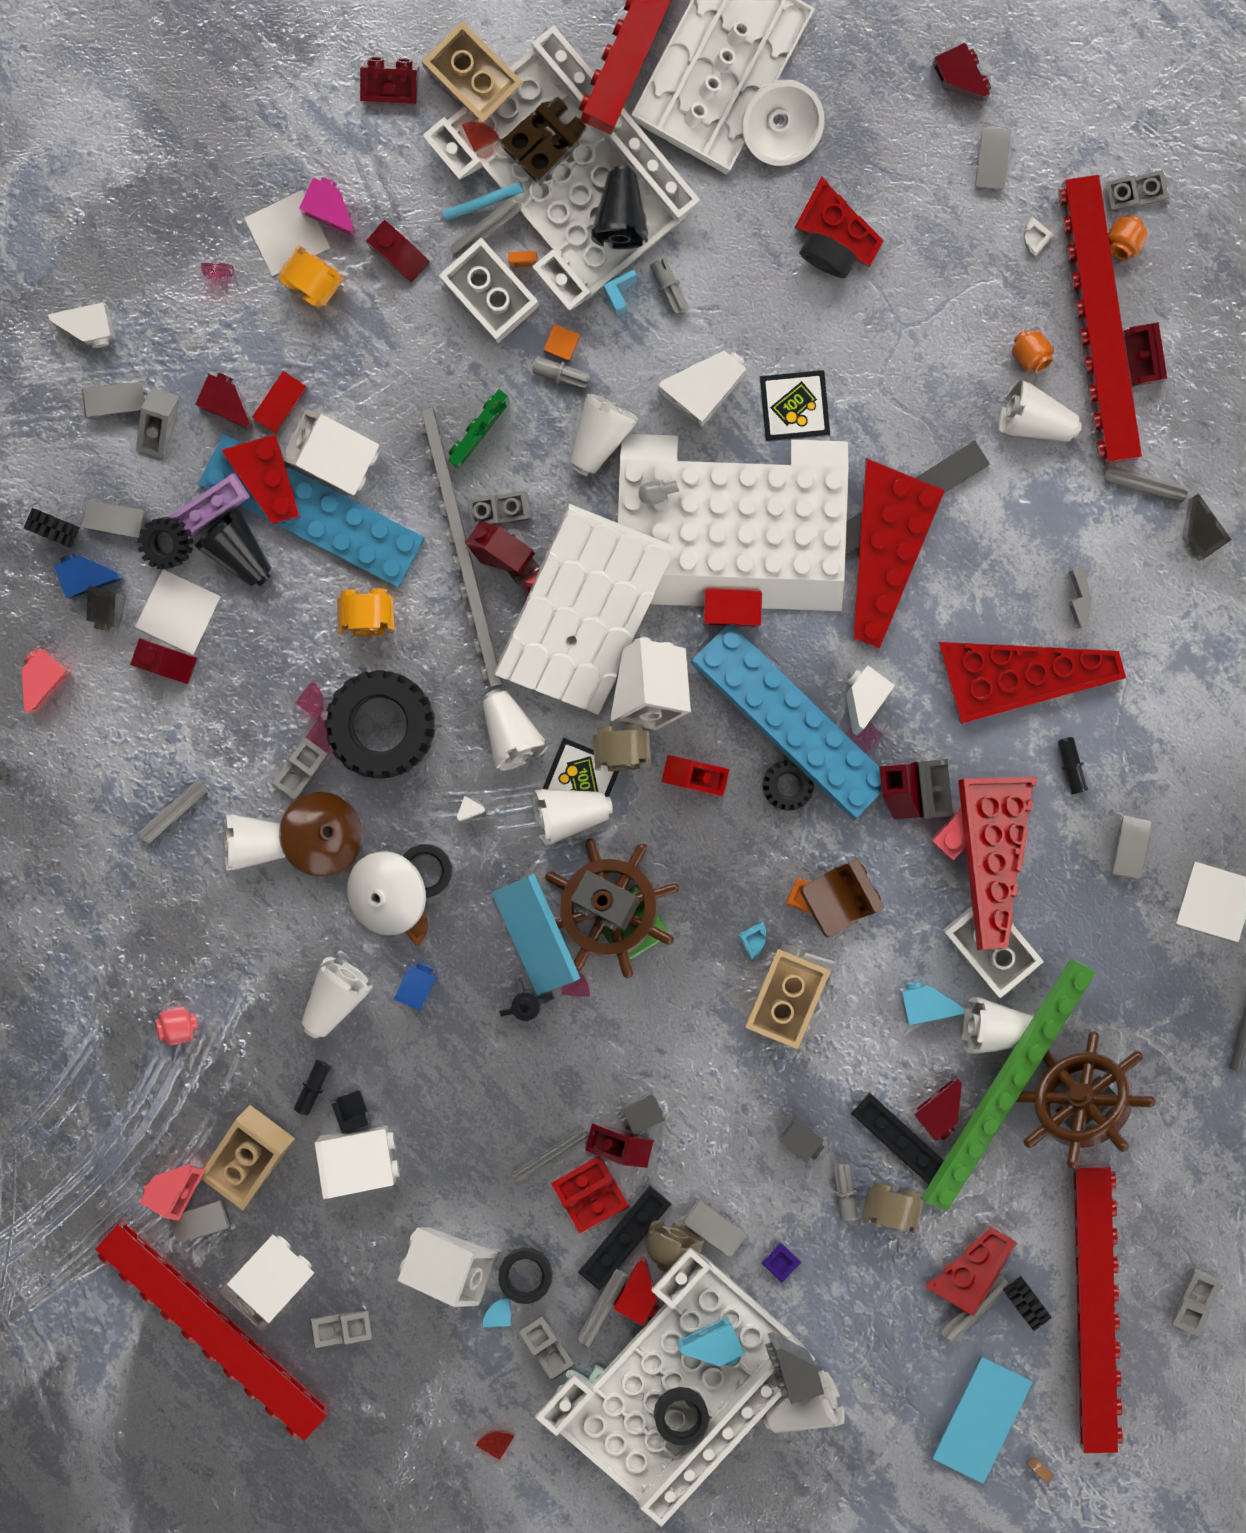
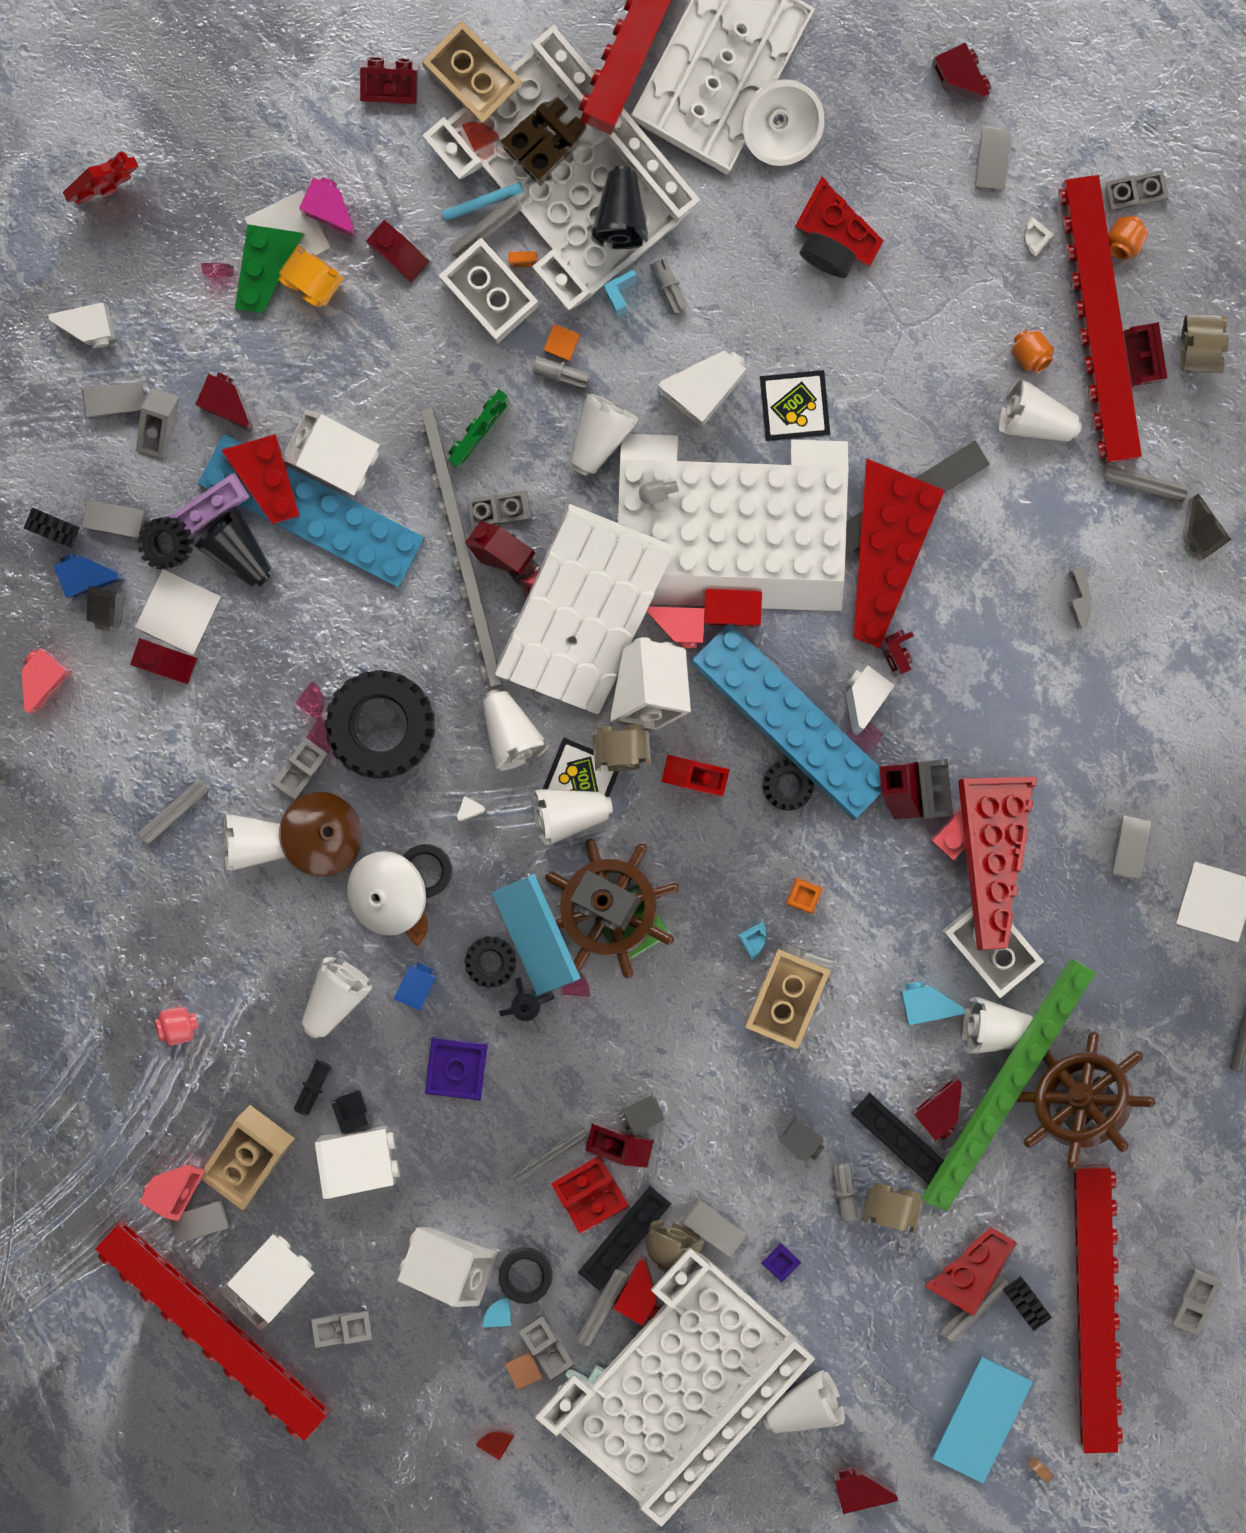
(101, 179): none -> red plate
(262, 259): none -> green wing
(279, 402): red tile -> none
(365, 613): light orange brick -> none
(456, 1068): none -> dark purple tile
(473, 966): none -> black tyre
(524, 1370): none -> nougat tile
(680, 624): none -> coral slope
(689, 1436): black tyre -> none
(713, 1344): medium azure slope -> none
(796, 1370): dark grey slope -> none
(841, 897): reddish brown bracket -> none
(861, 1490): none -> dark red slope
(897, 657): none -> dark red bracket
(1007, 677): red wing -> none
(1072, 765): black axle -> none
(1203, 343): none -> dark tan brick

